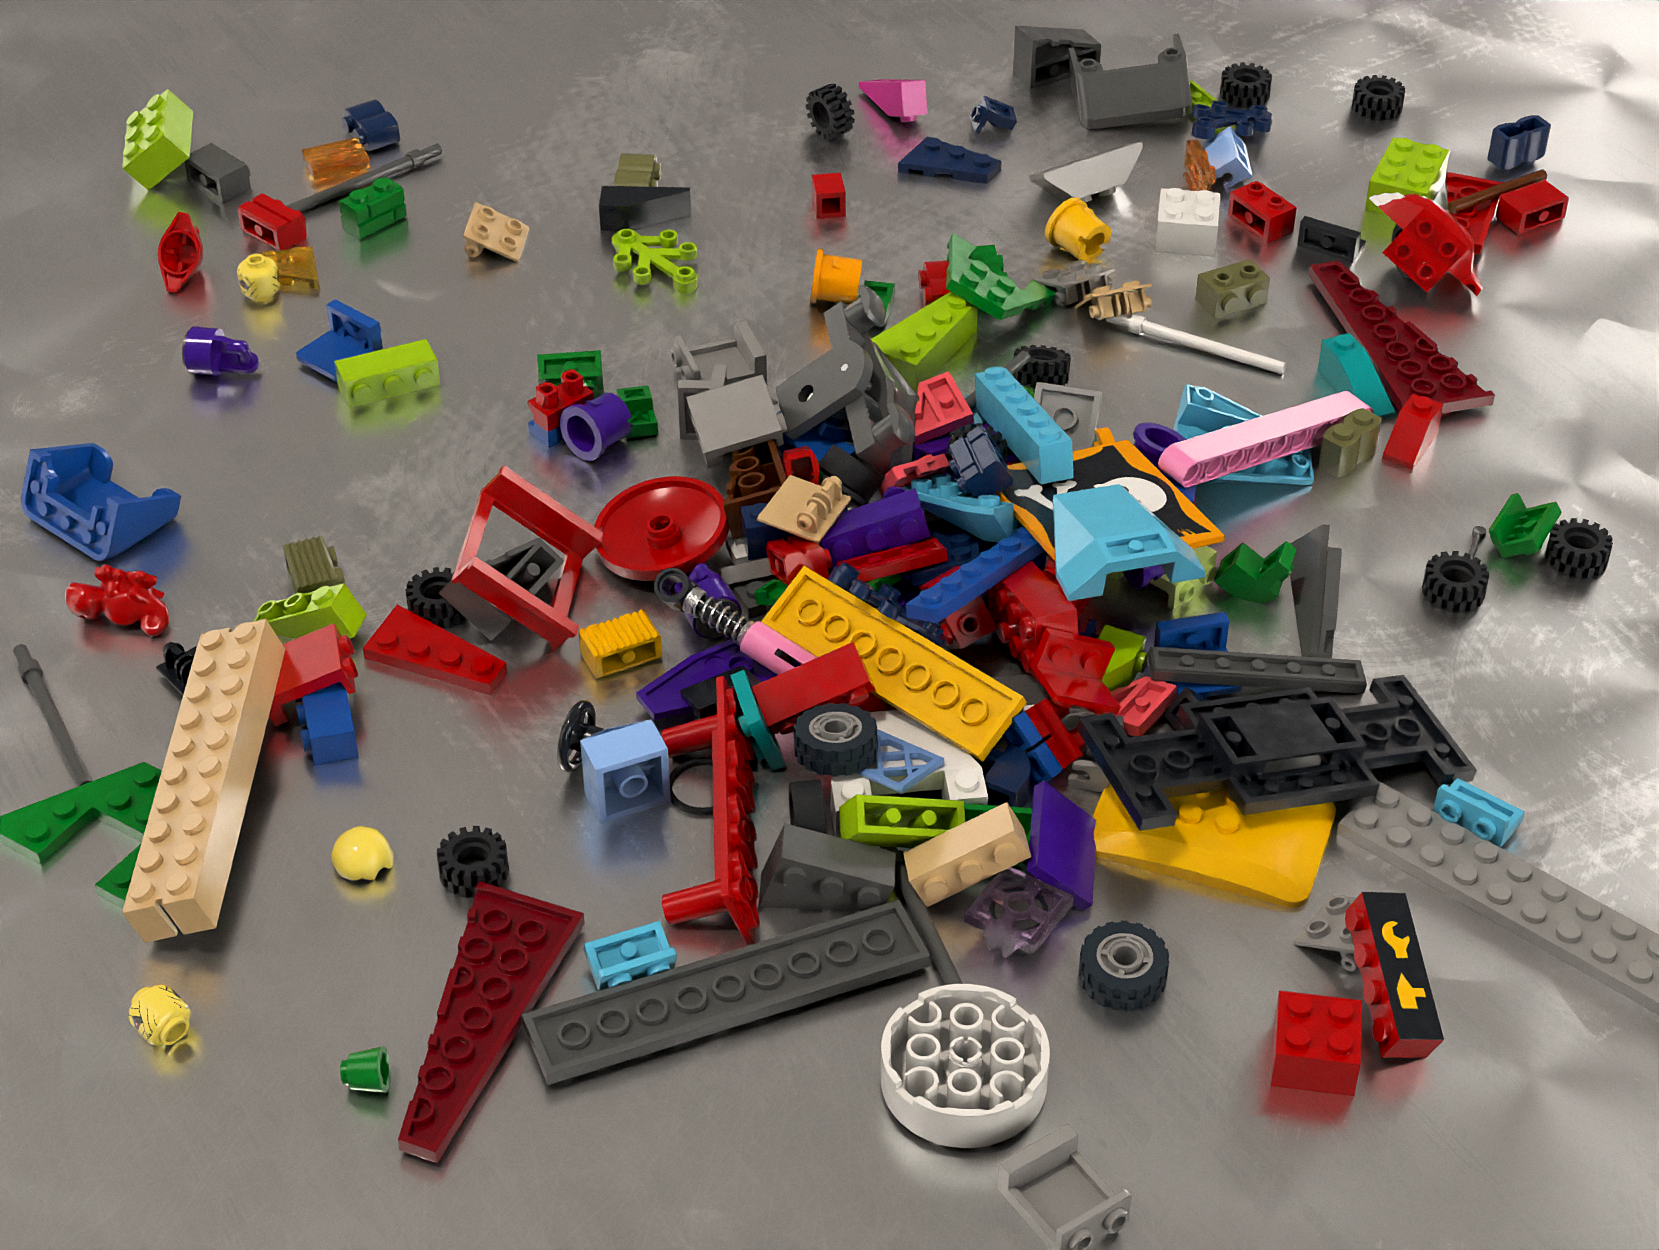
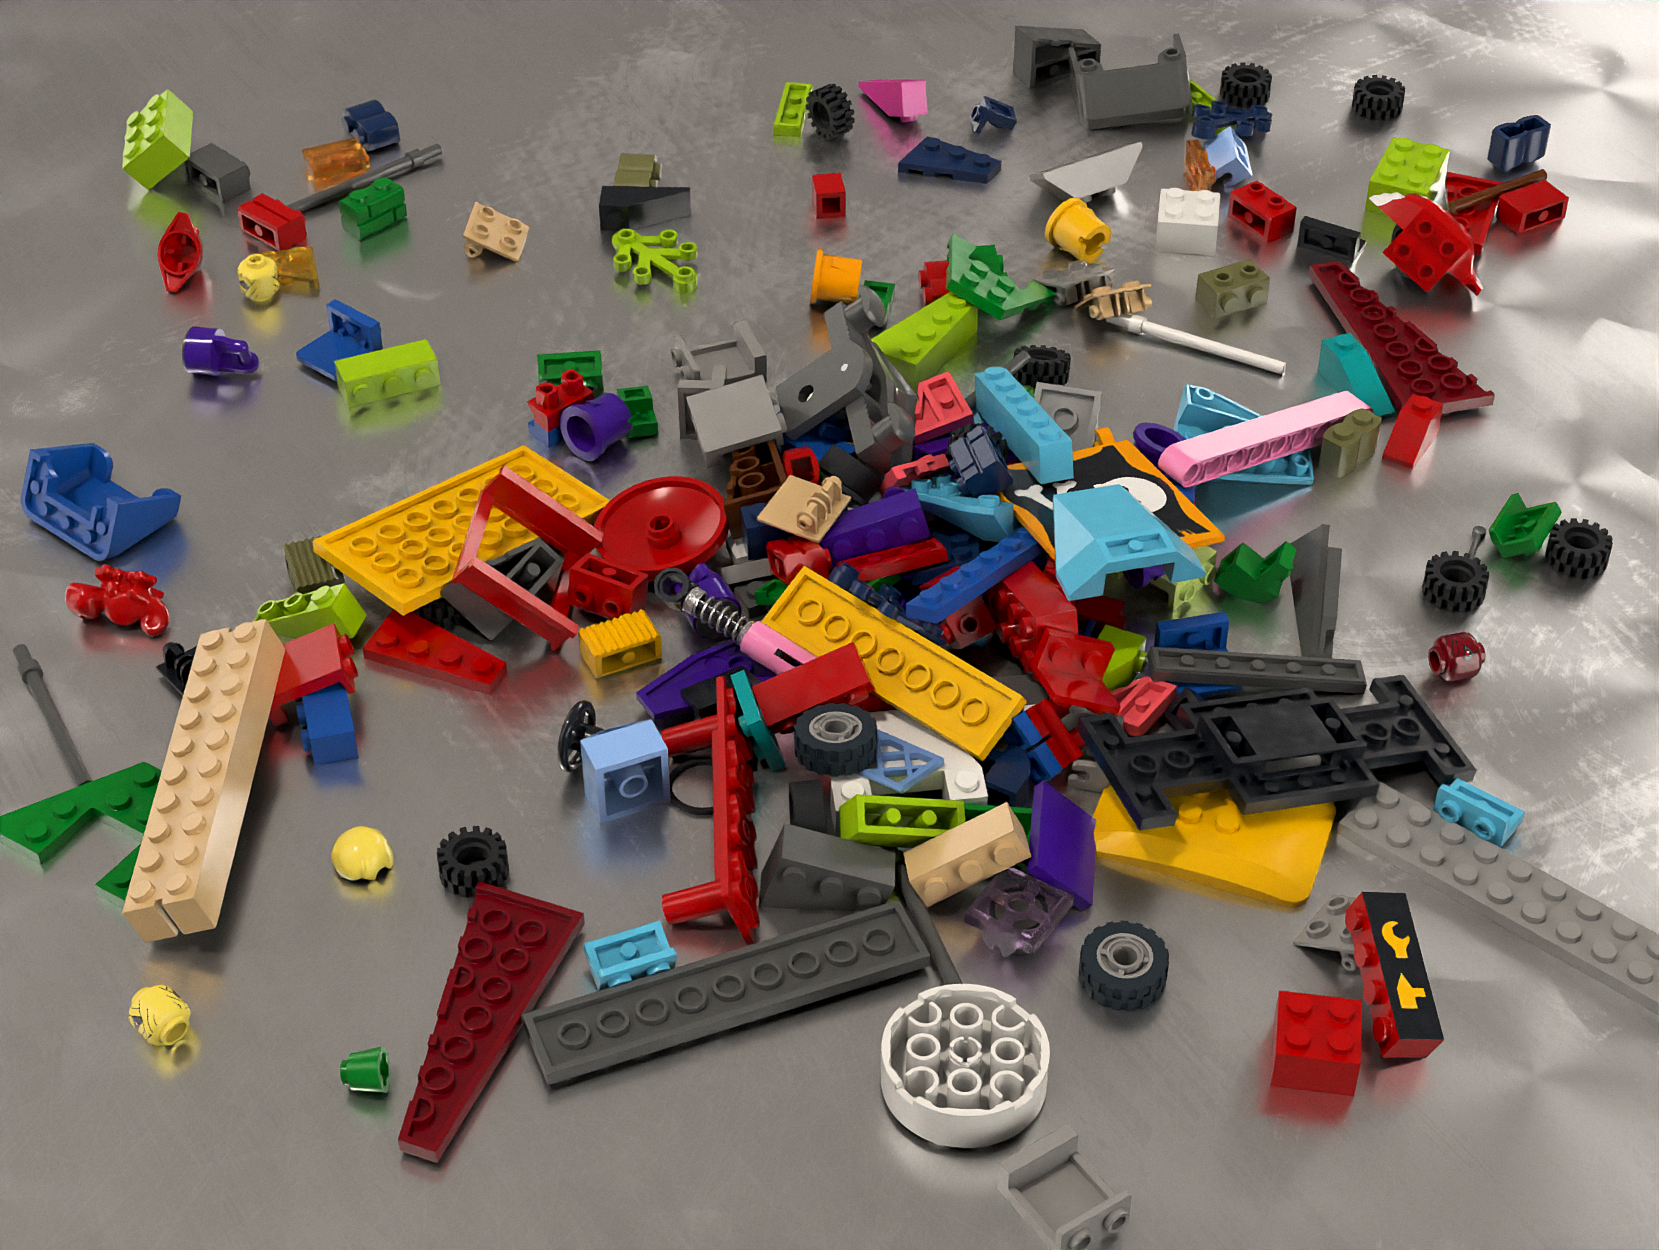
(414, 545): none -> yellow plate
(606, 587): none -> red brick
(792, 110): none -> lime tile
(1103, 610): none -> dark red brick
(1456, 656): none -> dark red head

